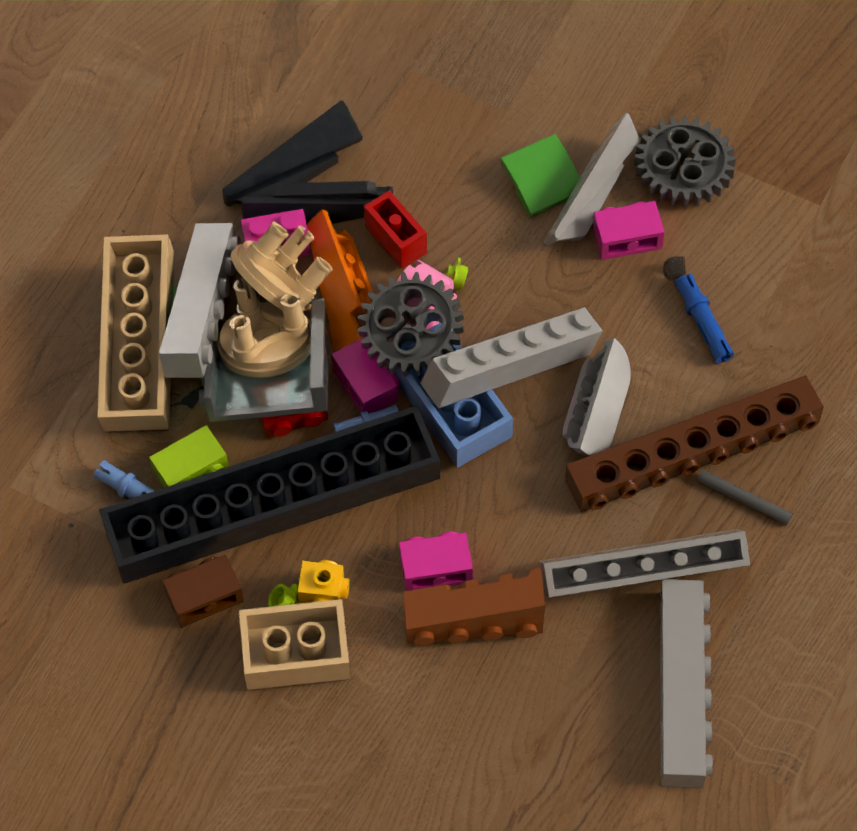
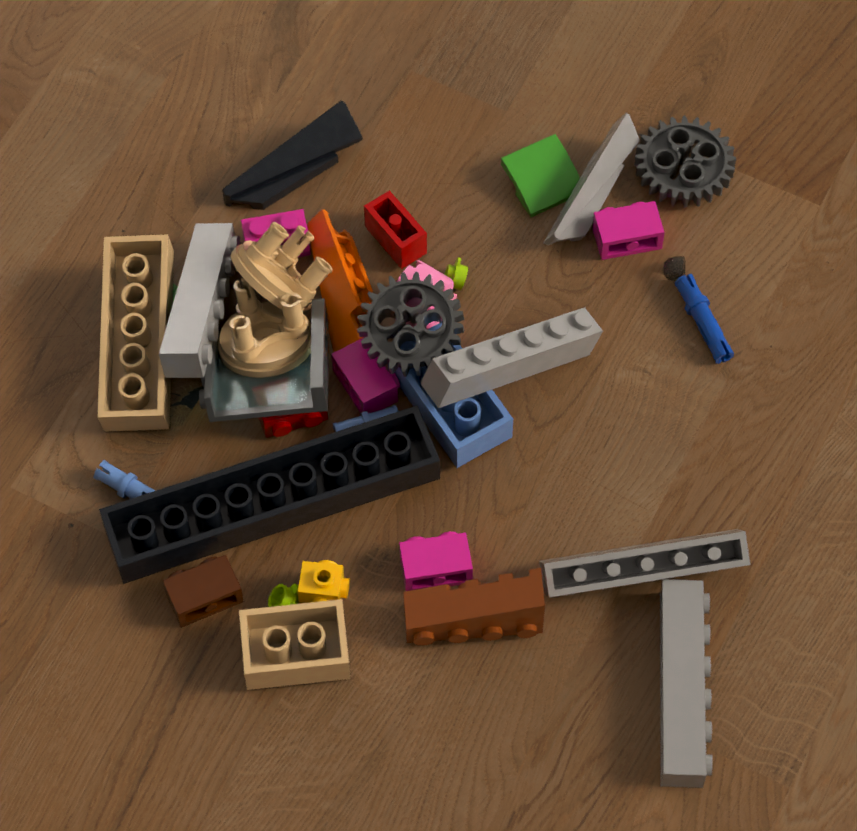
(189, 458): lime brick -> none
(340, 199): black wedge -> none
(598, 400): light grey brick -> none
(704, 429): reddish brown brick -> none
(745, 497): dark grey bar -> none

